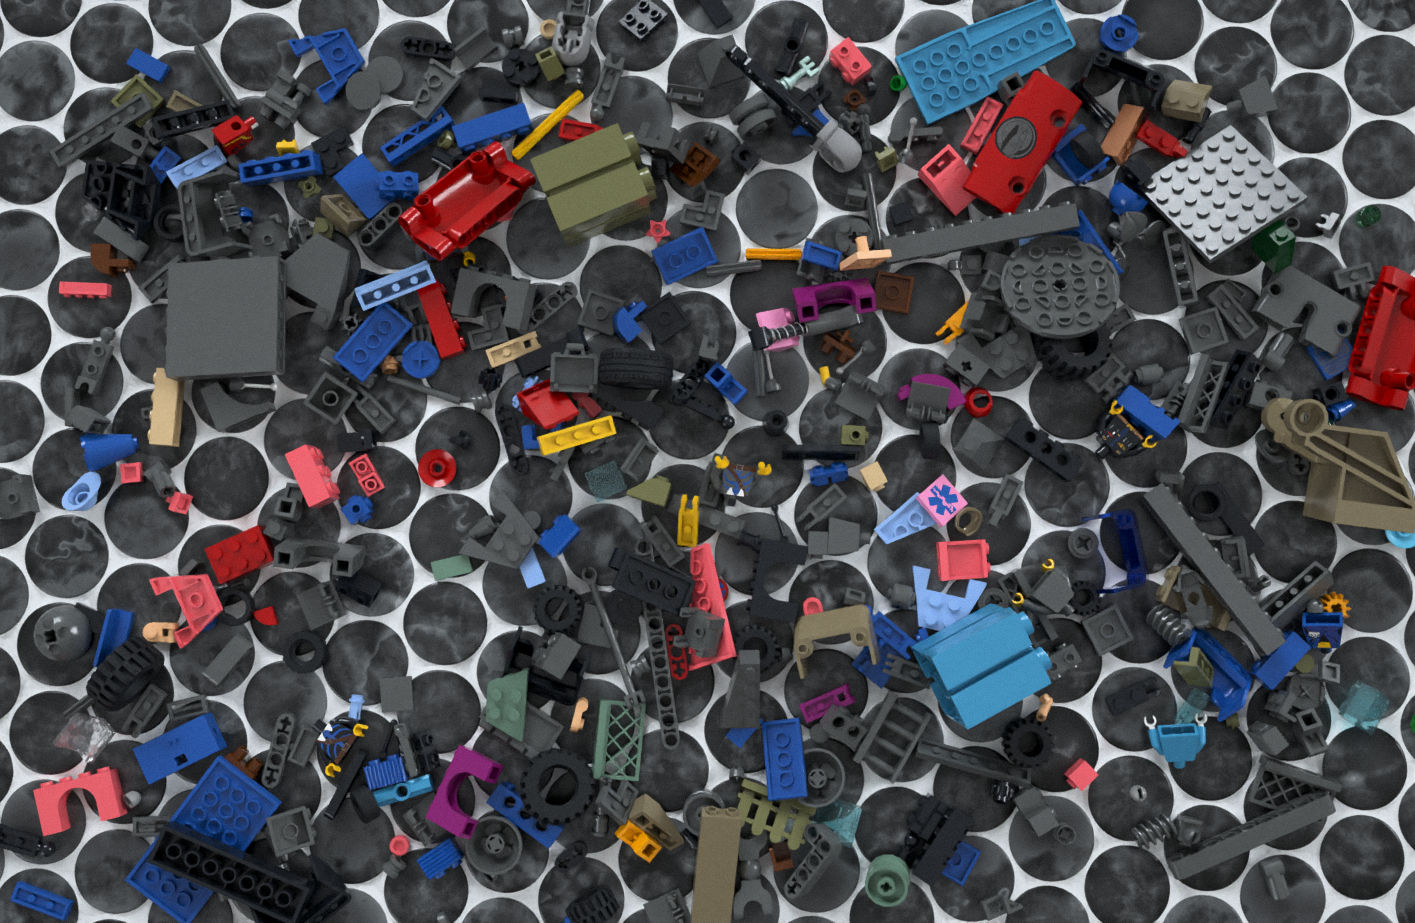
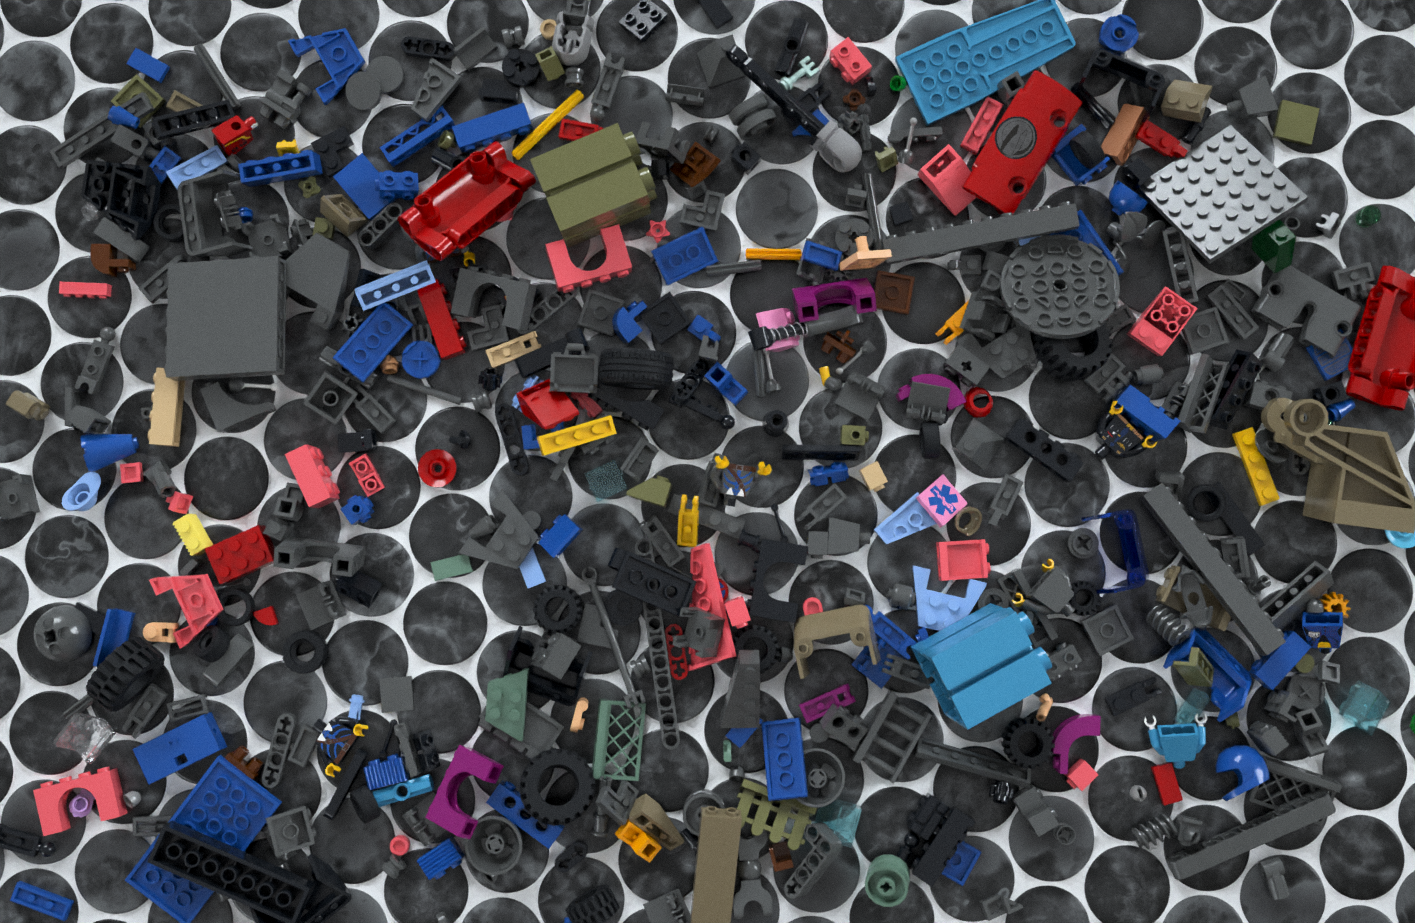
(28, 405): none -> dark tan brick
(82, 803): none -> lavender animal
(121, 116): none -> blue cone
(193, 534): none -> light yellow brick
(211, 643): none -> black tyre
(568, 276): none -> coral arch
(702, 327): none -> blue plate
(727, 750): none -> sand green tile
(737, 612): none -> coral brick
(1068, 732): none -> magenta arch
(1162, 321): none -> coral slope
(1166, 783): none -> red tile
(1247, 765): none -> blue piece
(1255, 467): none -> yellow plate
(1295, 122): none -> olive tile

